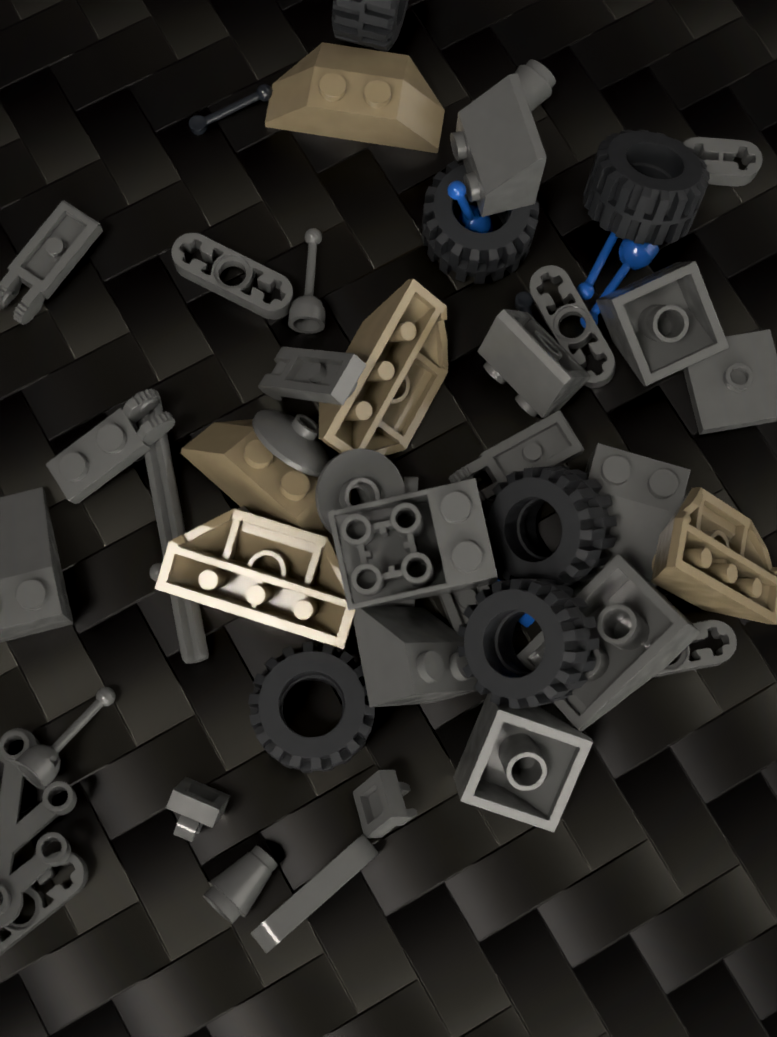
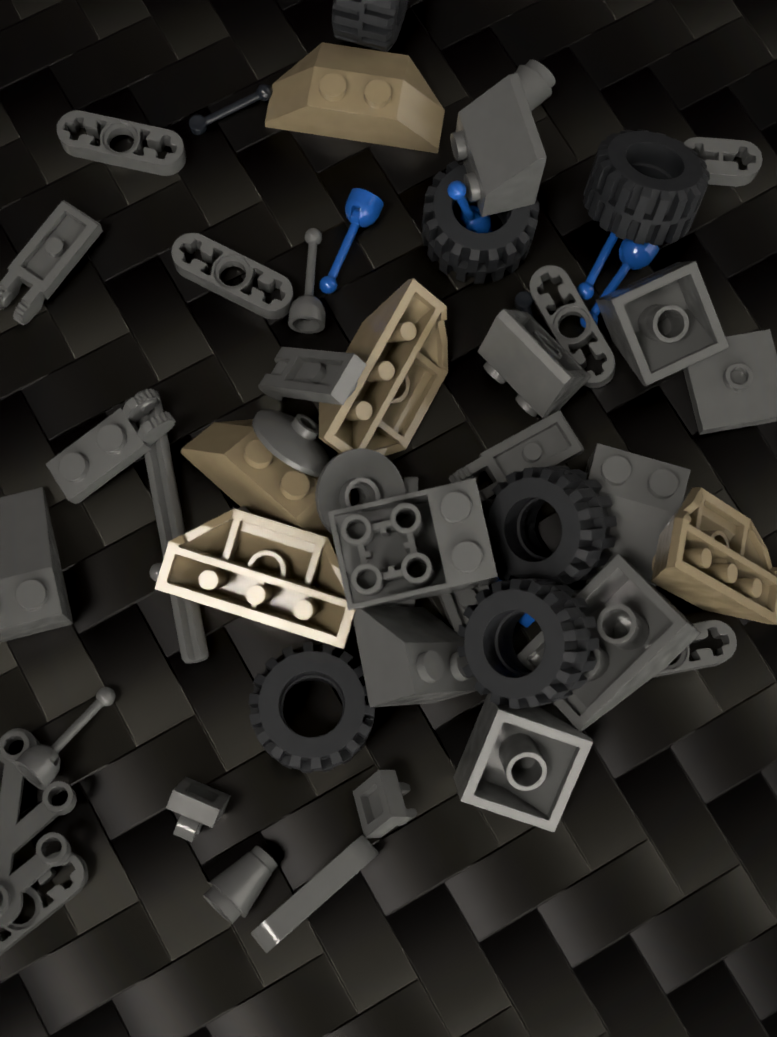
(111, 127): none -> dark grey beam
(362, 211): none -> blue hinge

